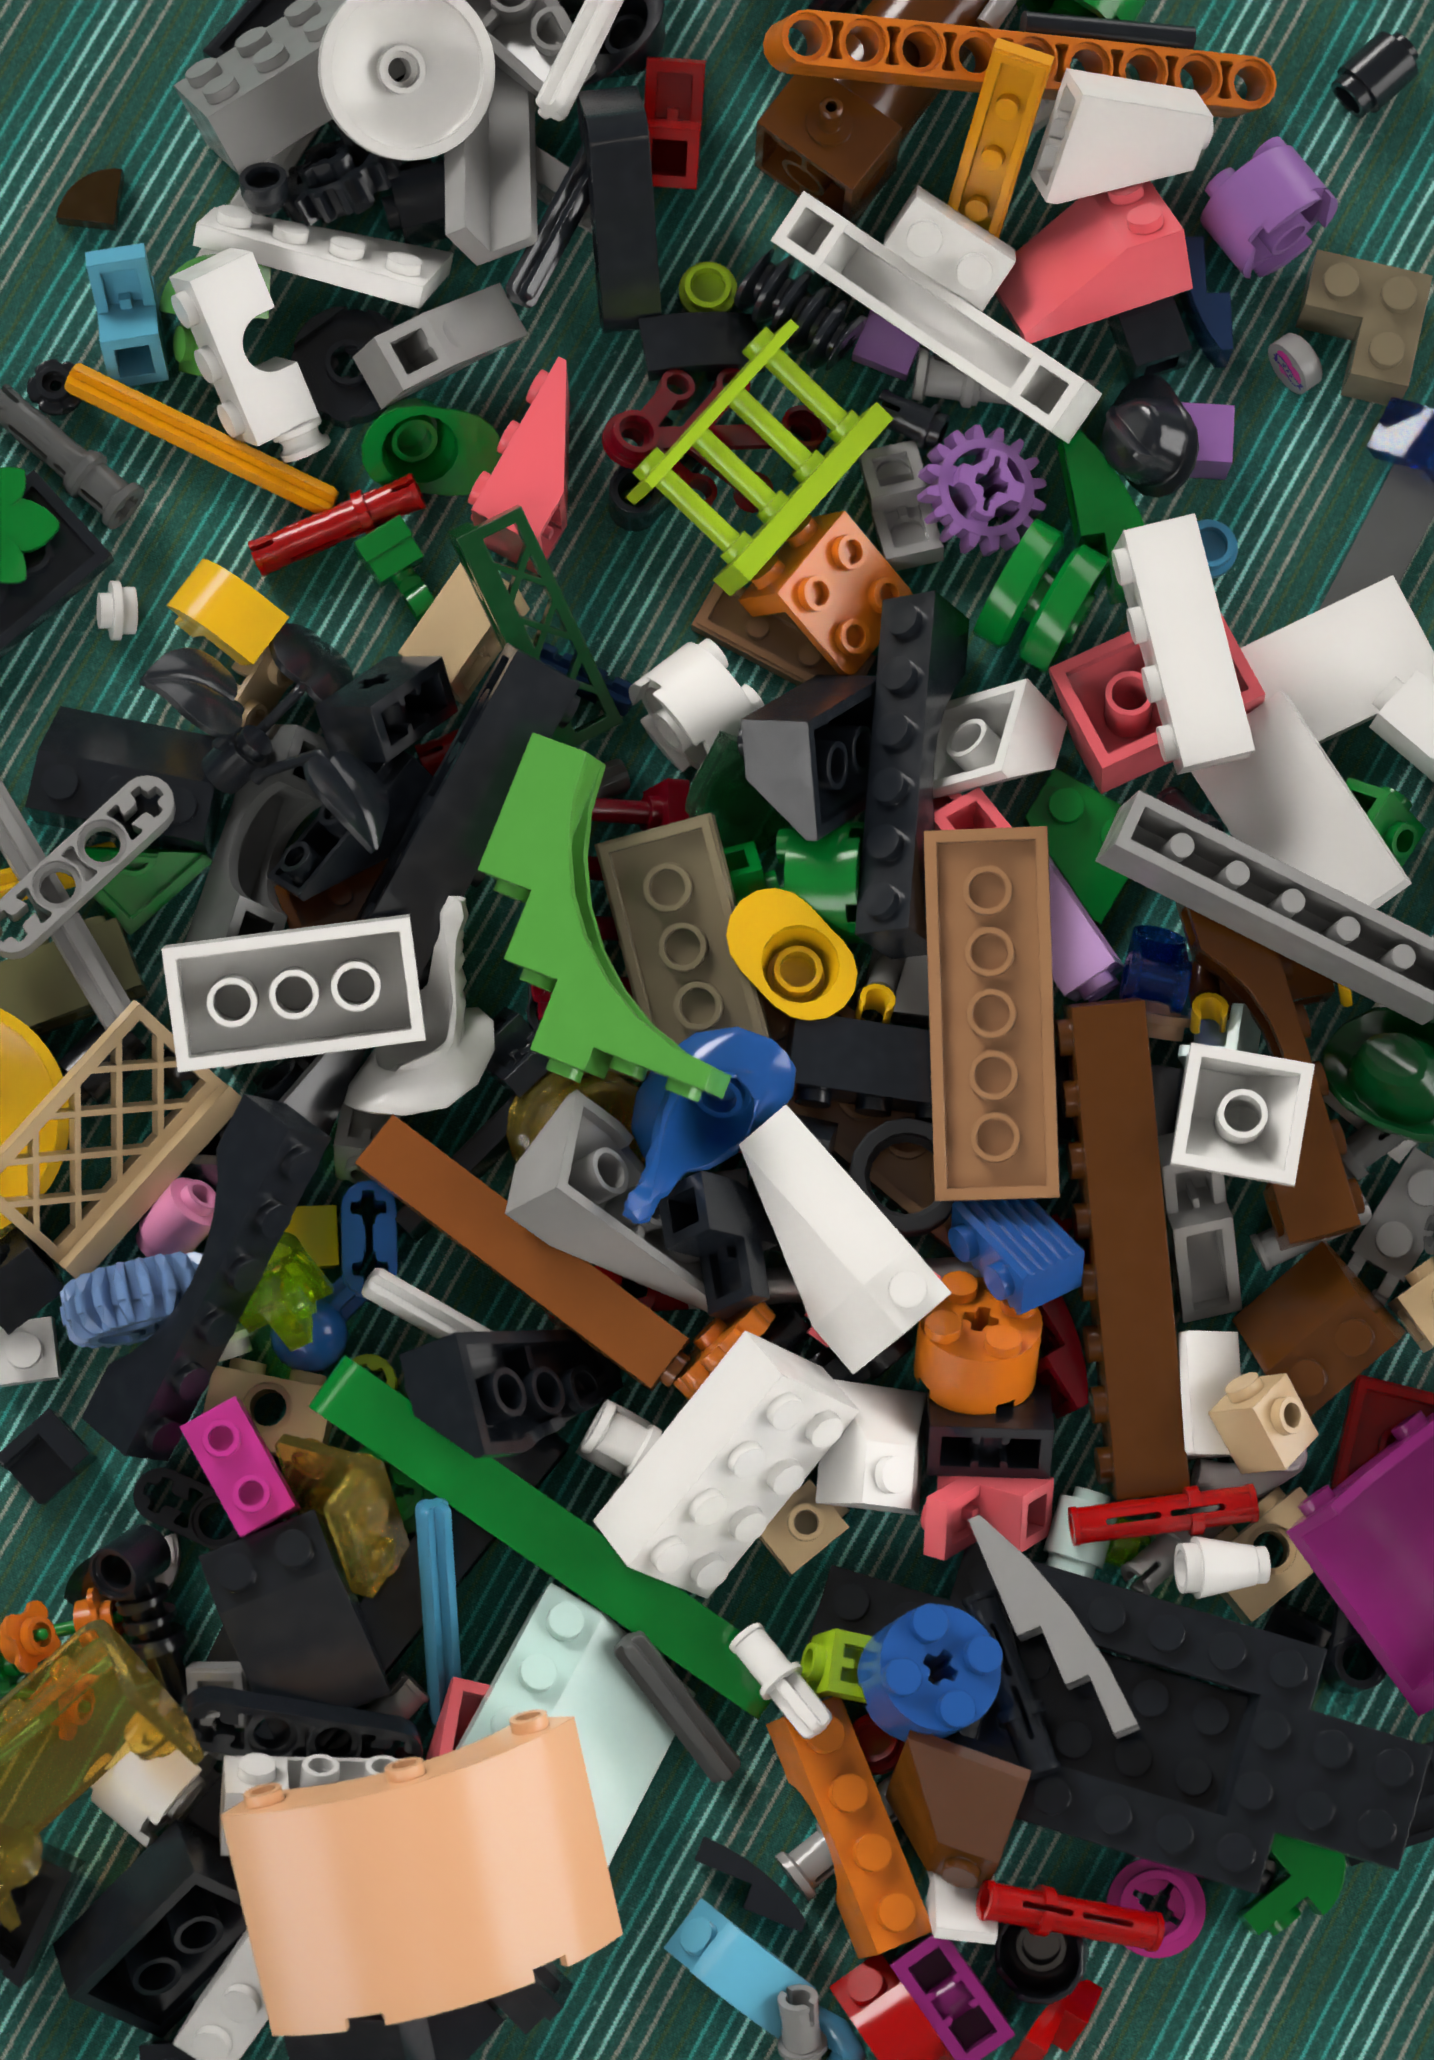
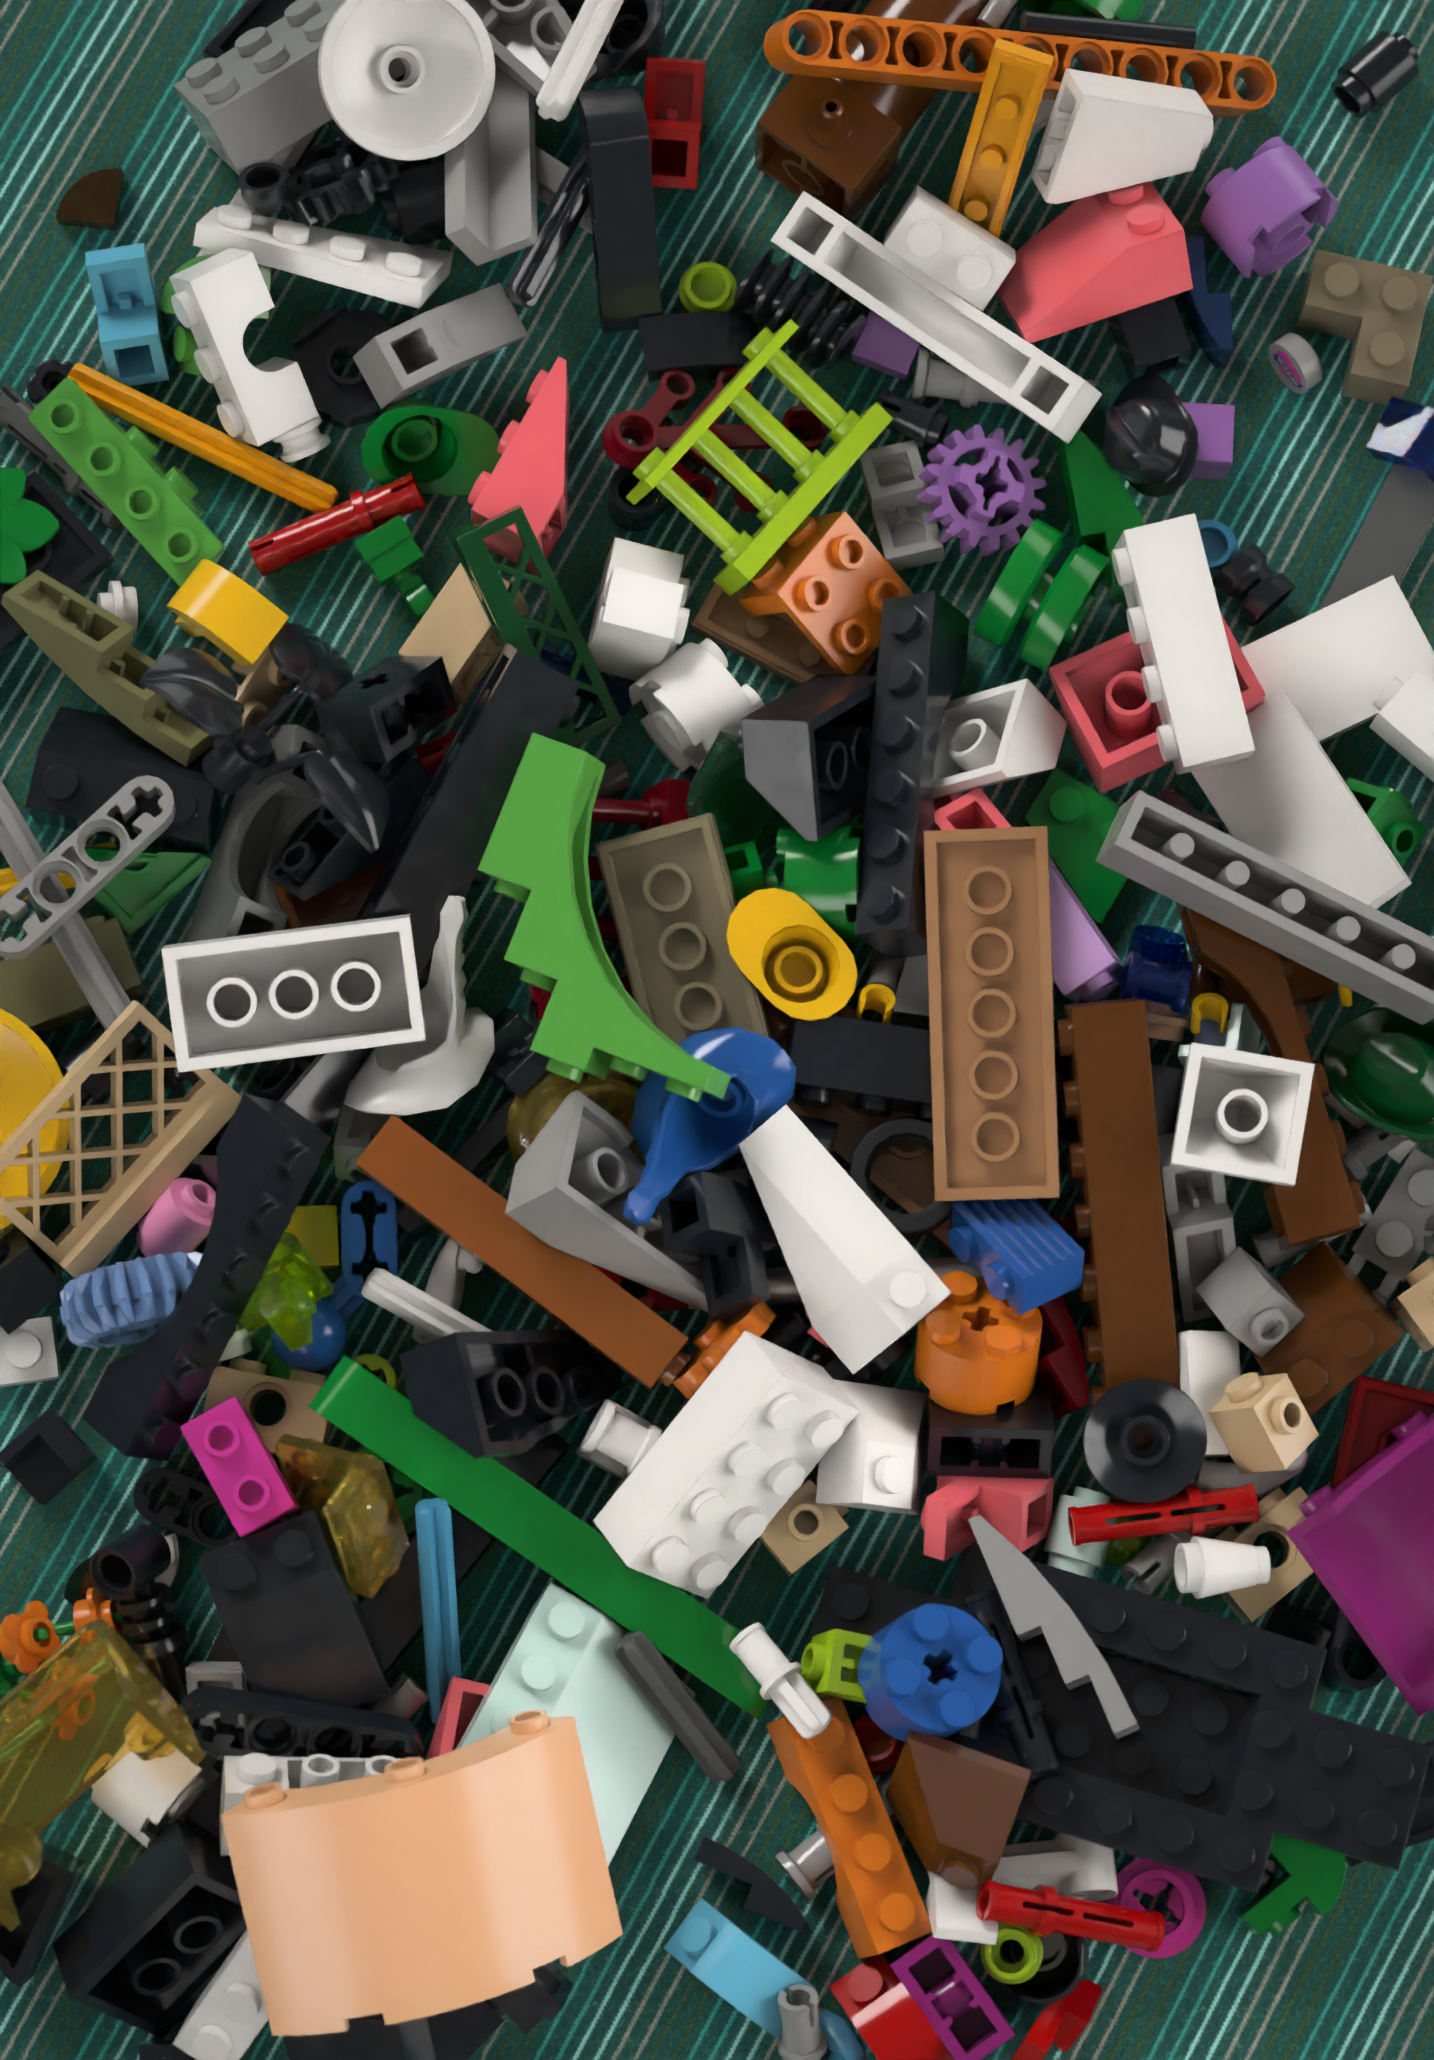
(99, 658): none -> olive slope
(129, 479): none -> bright green bracket
(448, 1280): none -> white arm
(638, 609): none -> white brick
(1008, 1971): none -> lime plate
(1066, 1863): none -> white piece
(1170, 1457): none -> black dish
(1245, 574): none -> black wheel
(1250, 1302): none -> light grey brick

